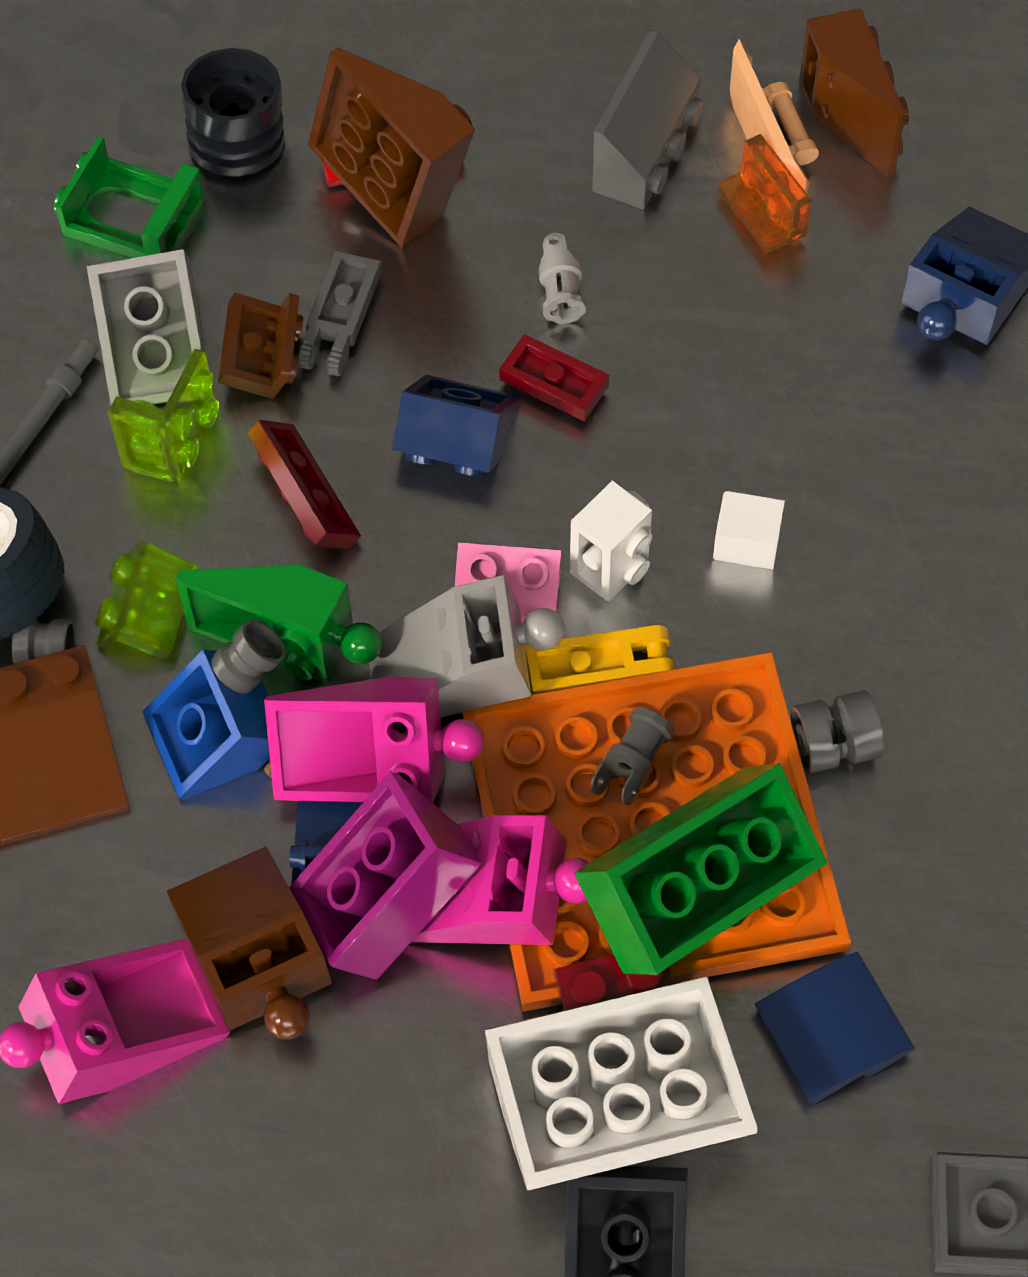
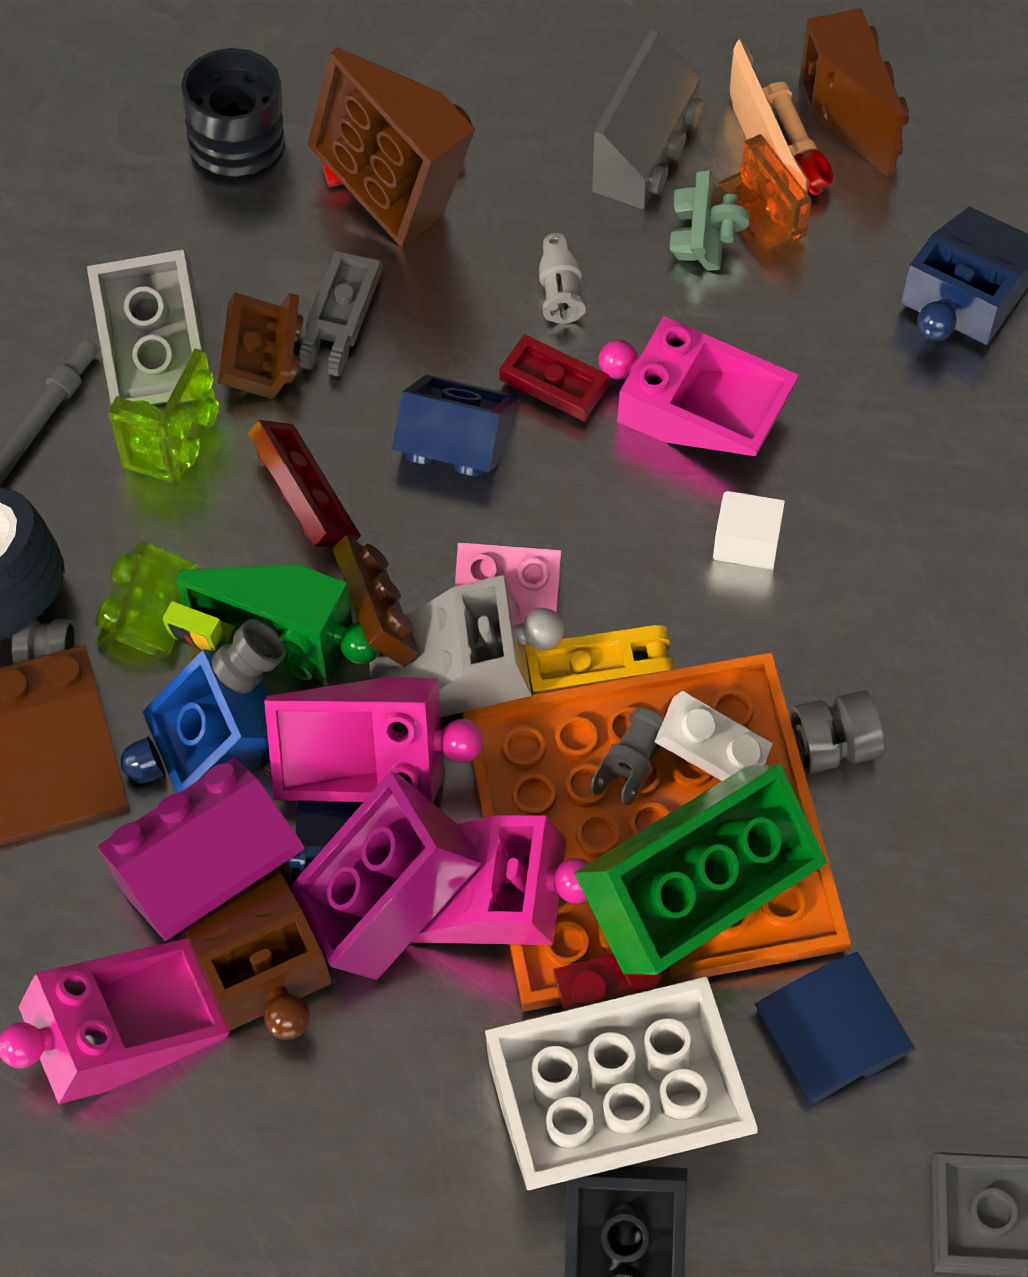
(96, 173): green panel -> none
(142, 761): none -> dark blue hinge
(197, 628): none -> lime slope
(199, 848): none -> magenta slope
(376, 600): none -> reddish brown plate
(611, 541): white brick -> none
(702, 390): none -> dark pink slope
(710, 738): none -> white plate
(713, 218): none -> sand green hips
(816, 169): none -> red plate

